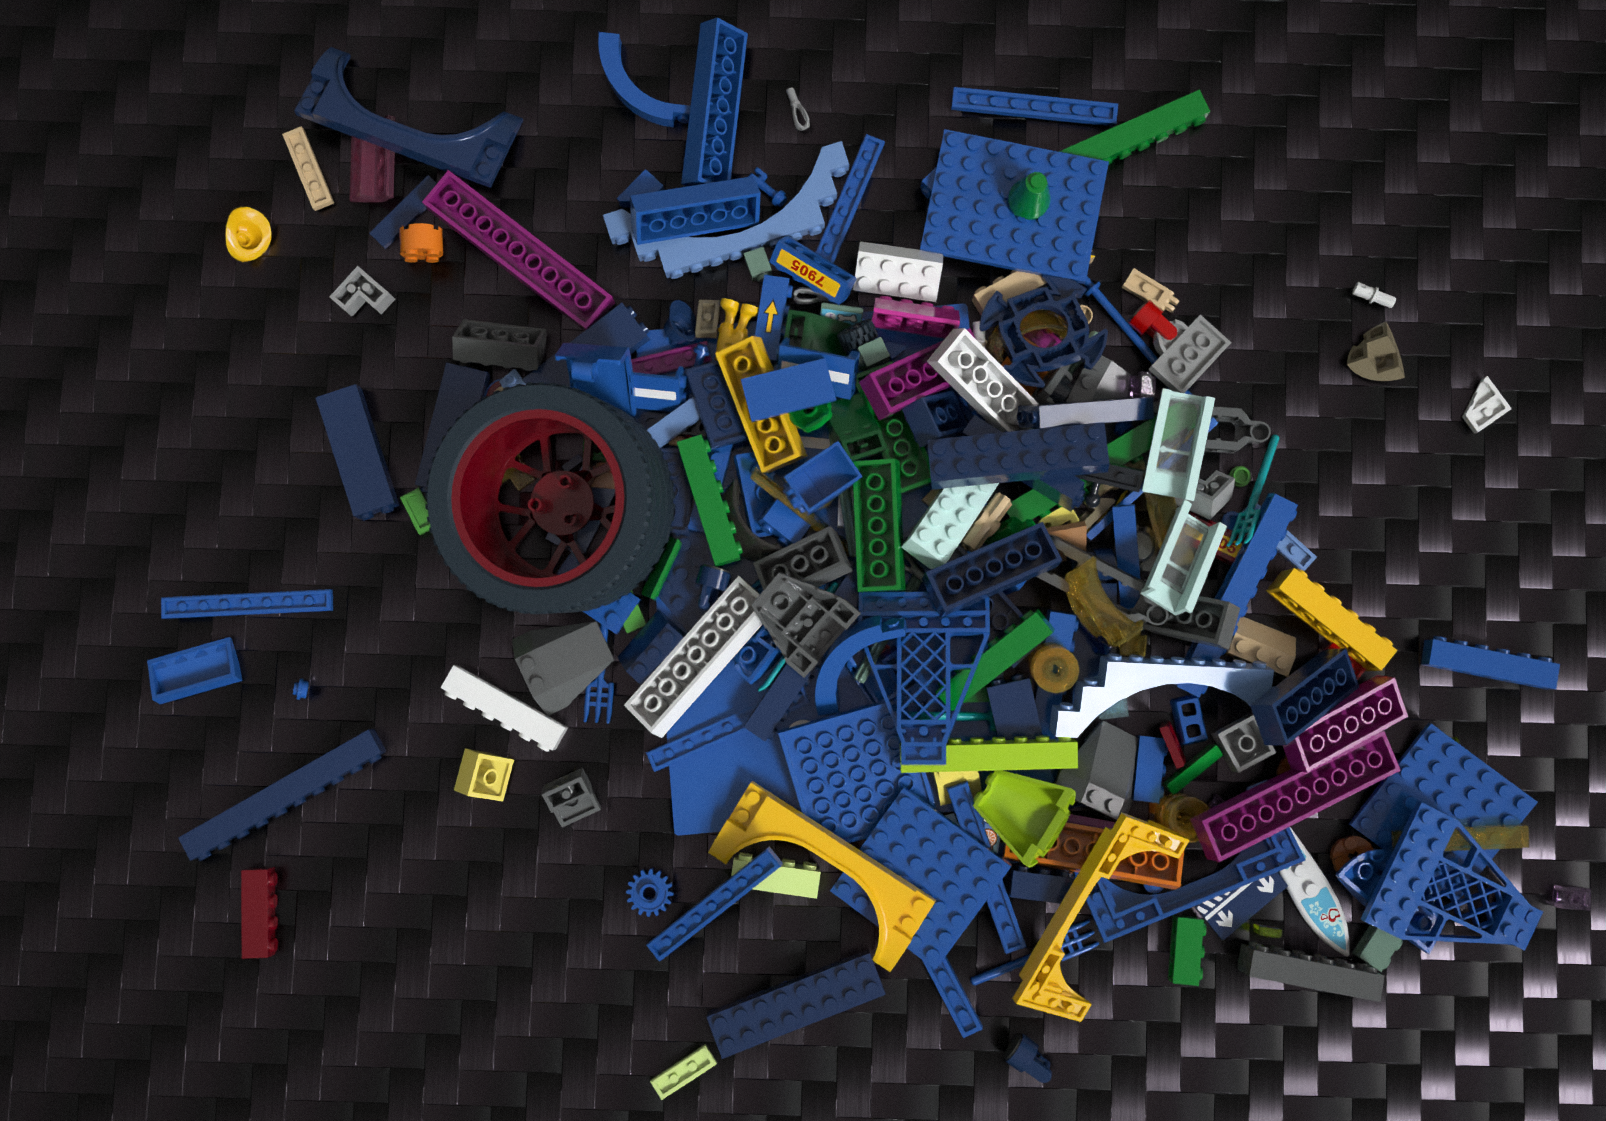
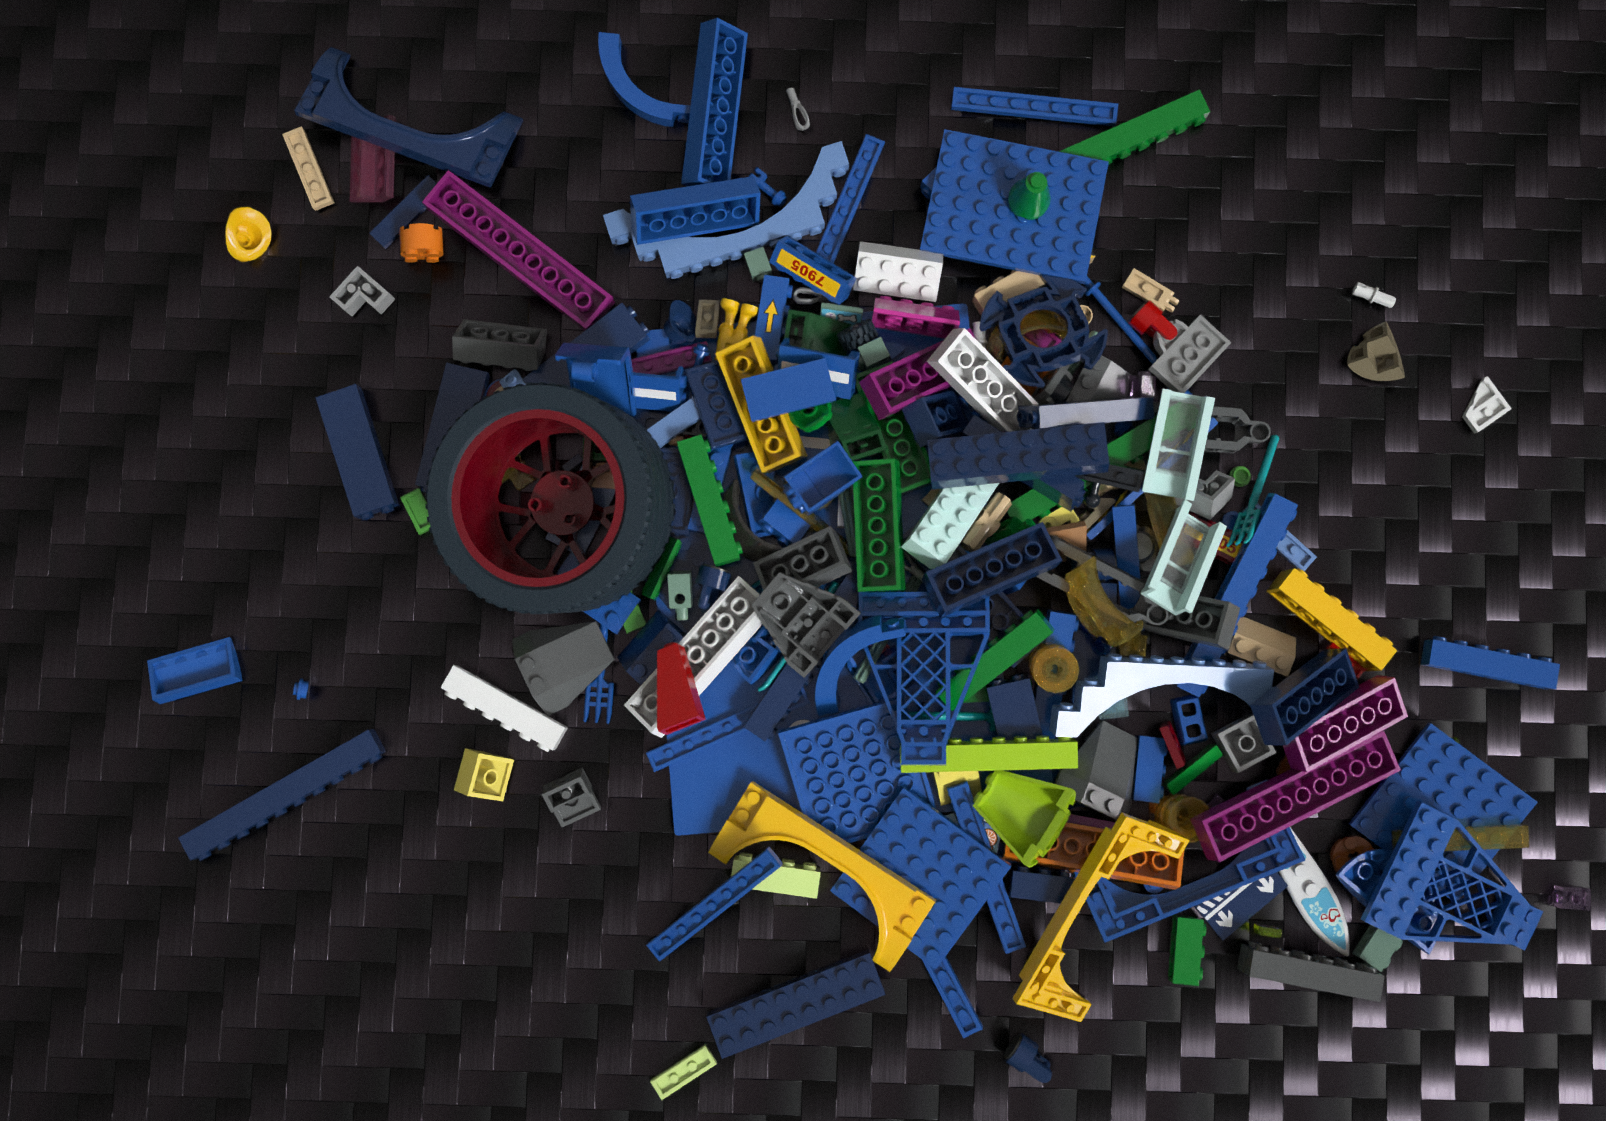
(246, 604): blue tile -> none
(258, 912): dark red brick -> none
(642, 184): blue slope -> none
(644, 902): blue gear -> none
(676, 691): none -> red slope
(680, 583): none -> sand green torso
(1022, 961): blue piece -> none

